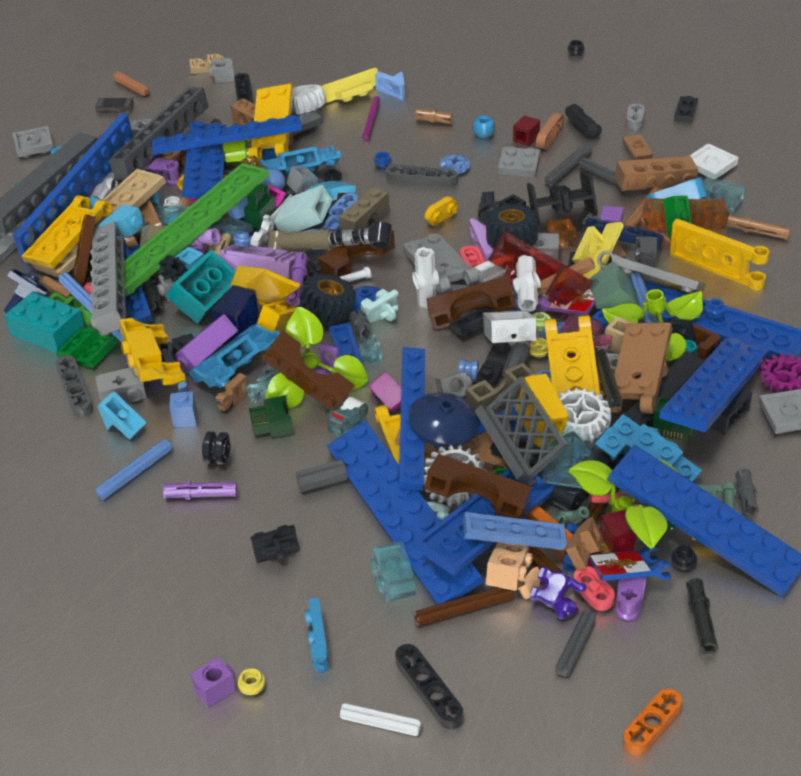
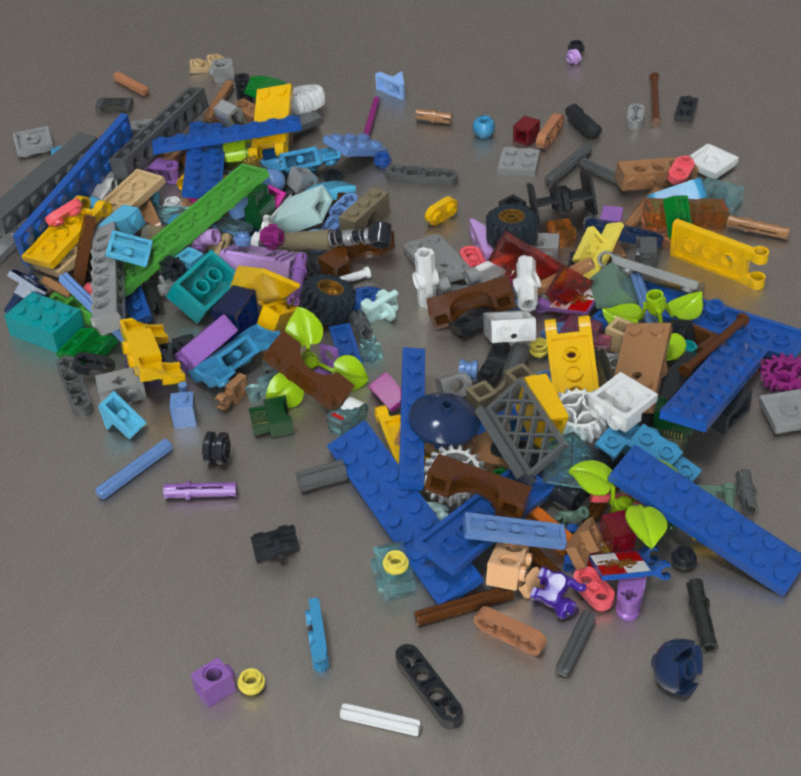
(57, 217): none -> coral plate
(93, 364): none -> black beam
(129, 248): none -> medium azure slope
(222, 94): none -> medium nougat axle
(229, 114): none -> light grey brick
(260, 82): none -> green slope
(272, 236): none -> magenta gear
(353, 85): light yellow bracket -> none
(354, 145): none -> medium blue plate
(395, 562): none -> light yellow plate
(461, 164): medium blue gear -> none
(487, 204): black hips -> none
(510, 630): none -> nougat beam
(540, 317): yellowish green plate -> none
(573, 56): none -> lavender plate
(621, 402): none -> white plate
(637, 147): medium nougat plate -> none
(652, 733): orange beam -> none
(654, 79): none -> reddish brown bar
(677, 665): none -> dark blue cylinder
(680, 170): none -> coral plate
(686, 369): none -> reddish brown bar

